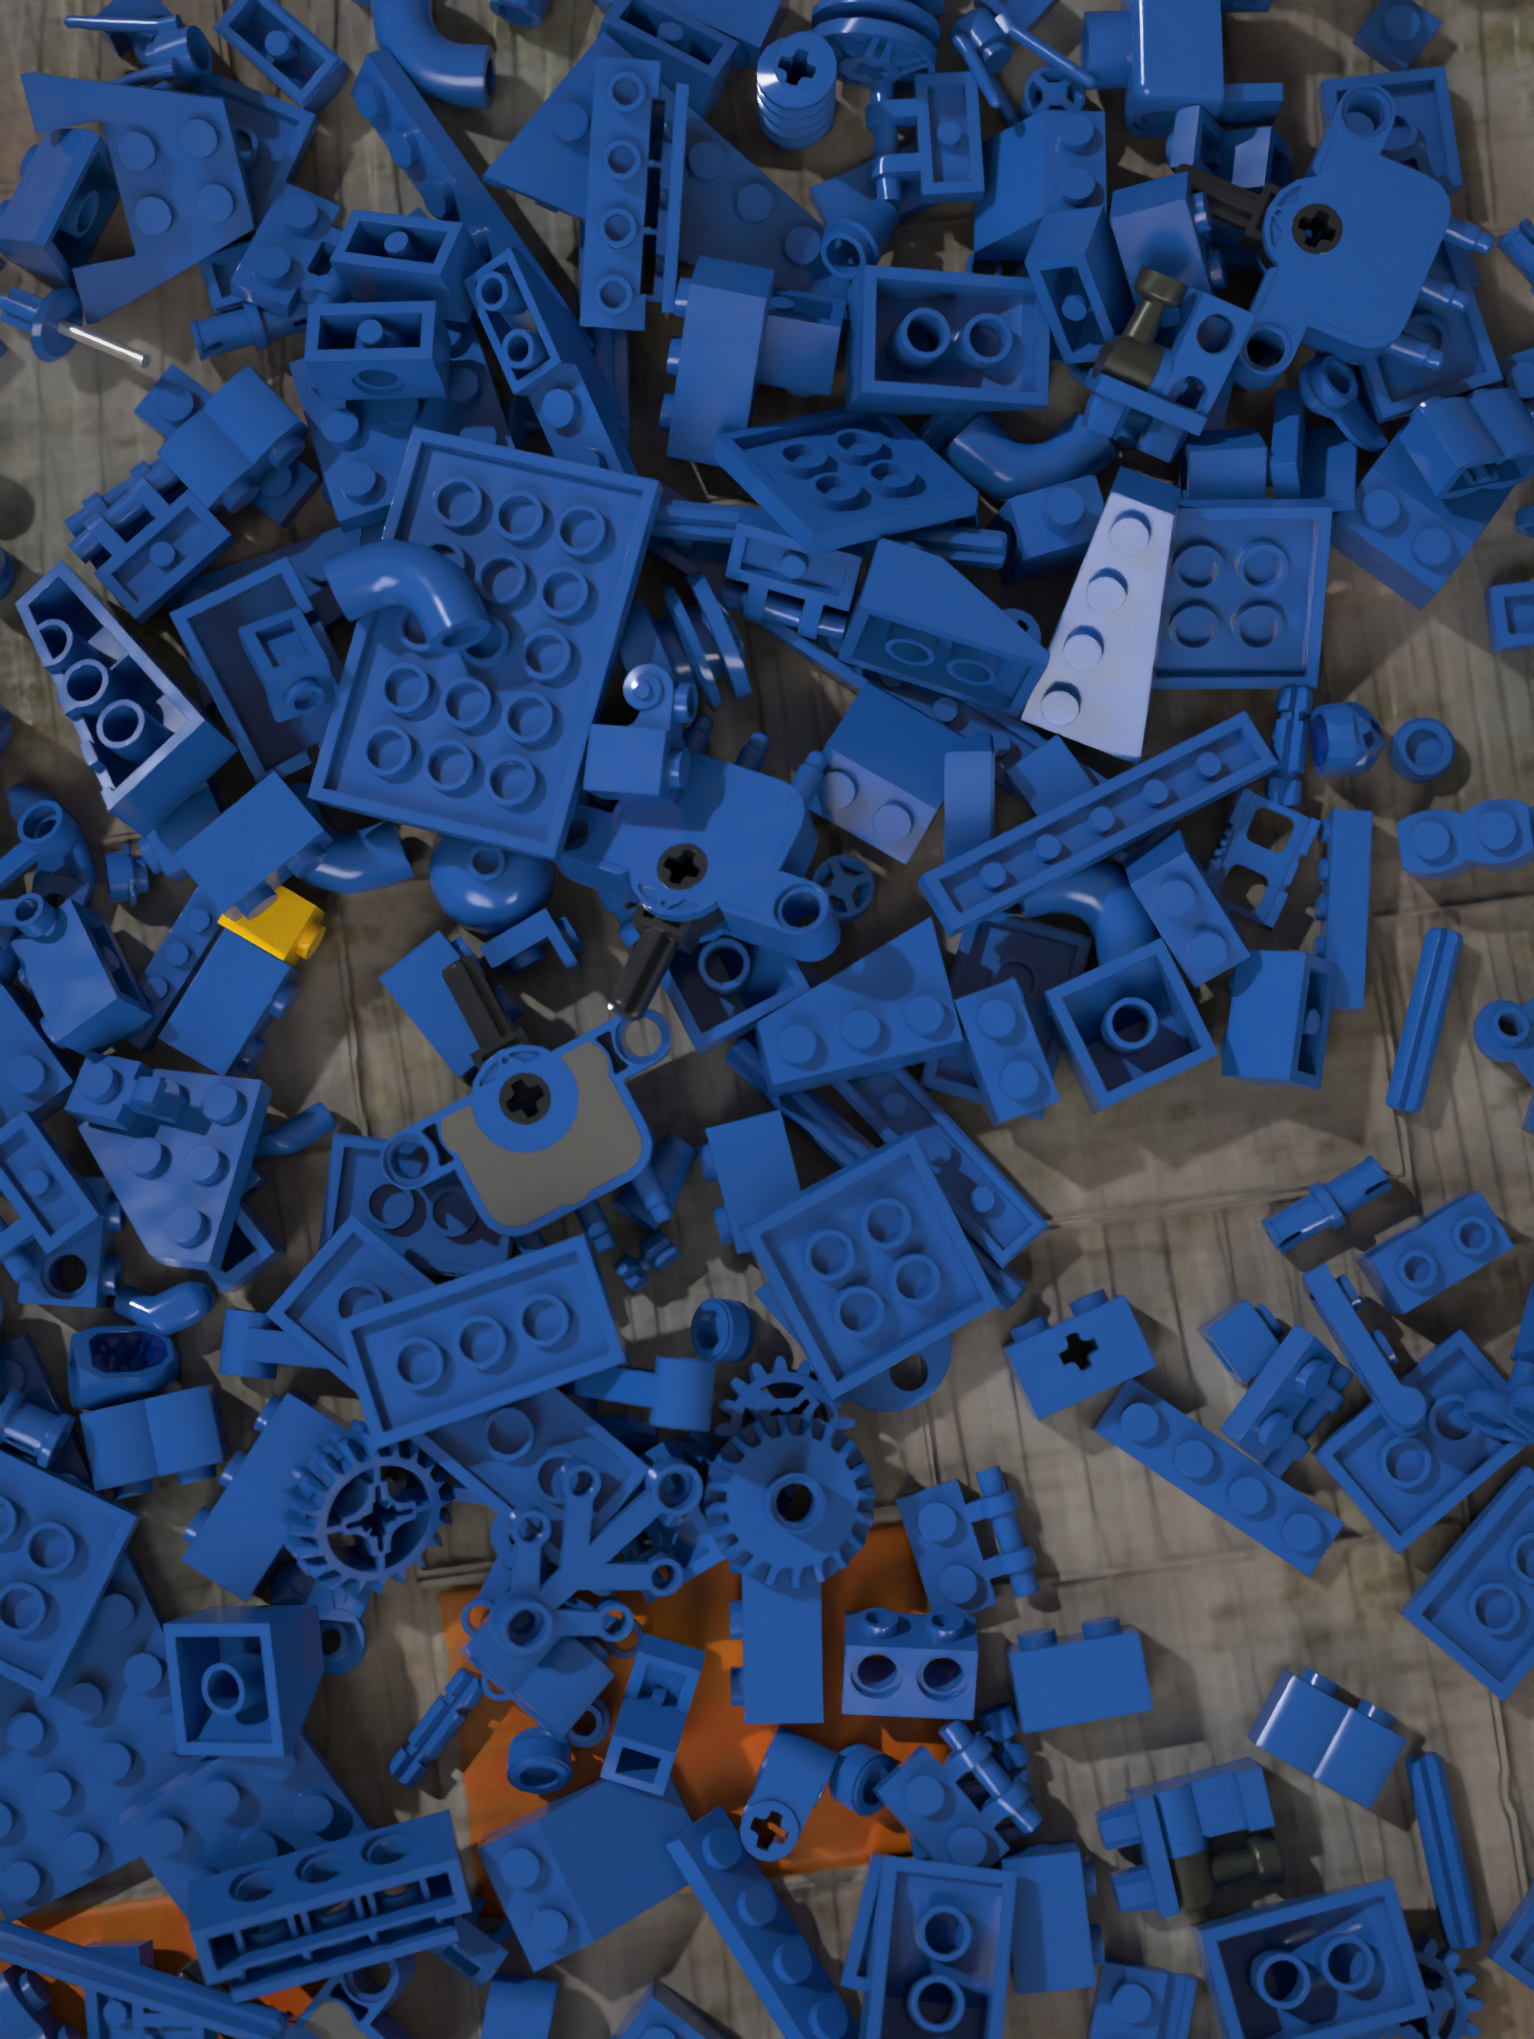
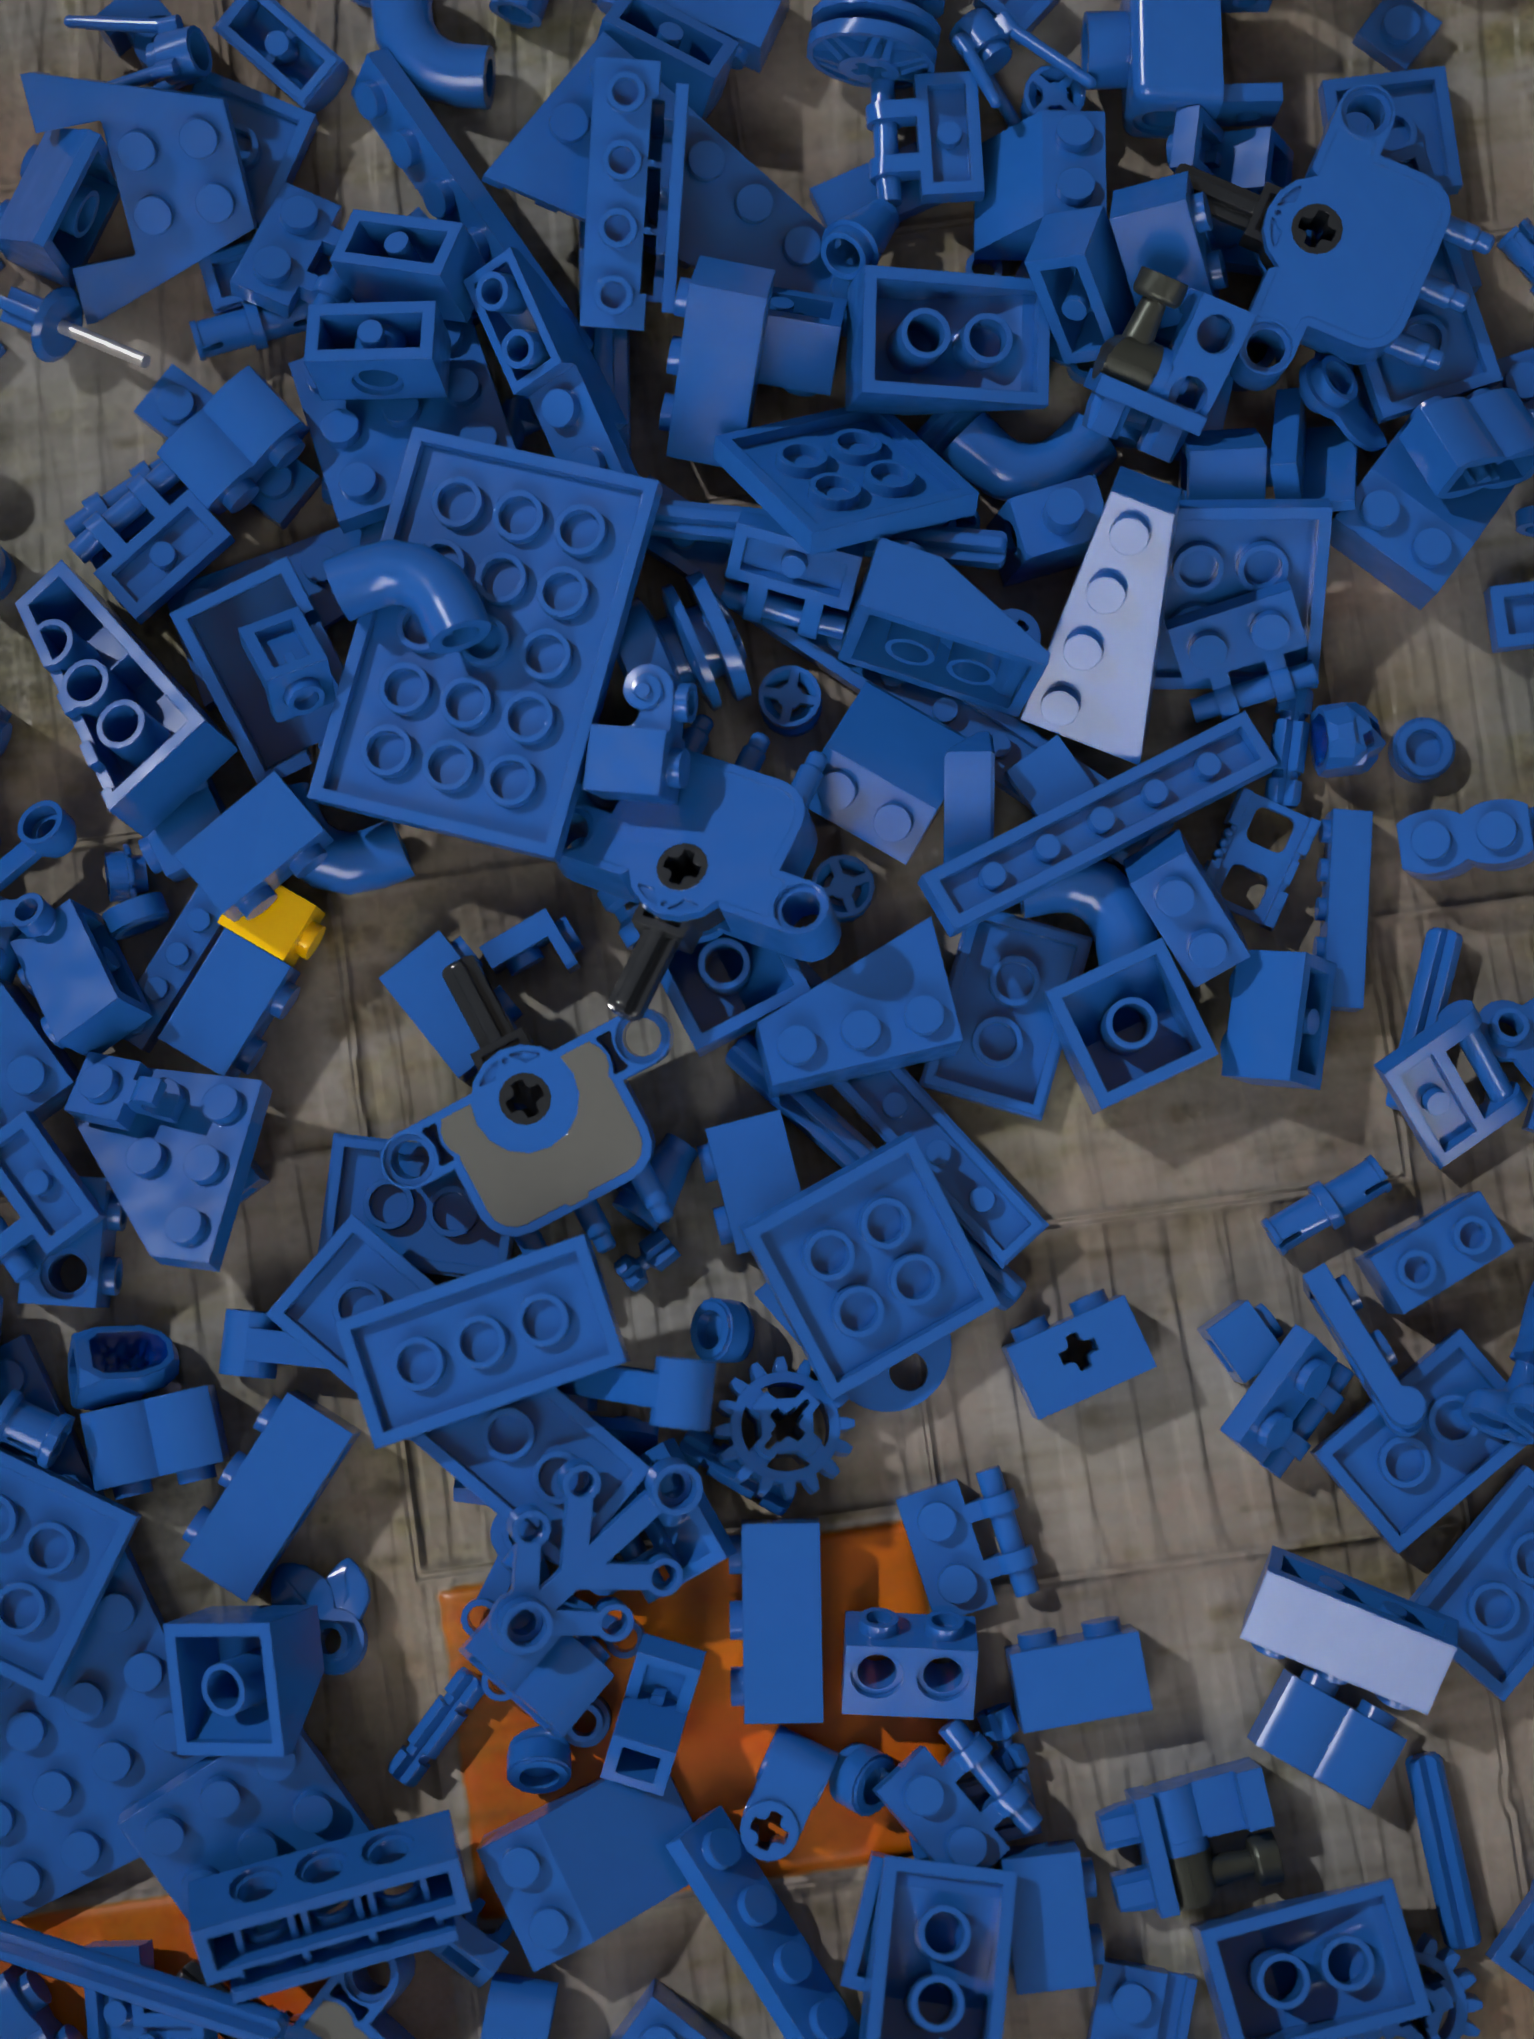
(68, 876): blue piece -> none
(136, 915): none -> blue tile
(166, 1311): blue arm -> none
(248, 1251): blue brick -> none
(294, 1133): blue arm -> none
(349, 1496): blue gear -> none
(488, 886): blue cylinder -> none
(744, 1493): blue gear -> none
(791, 688): none -> blue wheel
(796, 90): blue piece -> none
(1004, 1053): blue brick -> none
(1218, 1476): blue plate -> none
(1236, 635): none -> blue plate
(1350, 1631): none -> brick
(1434, 1094): none -> blue plate

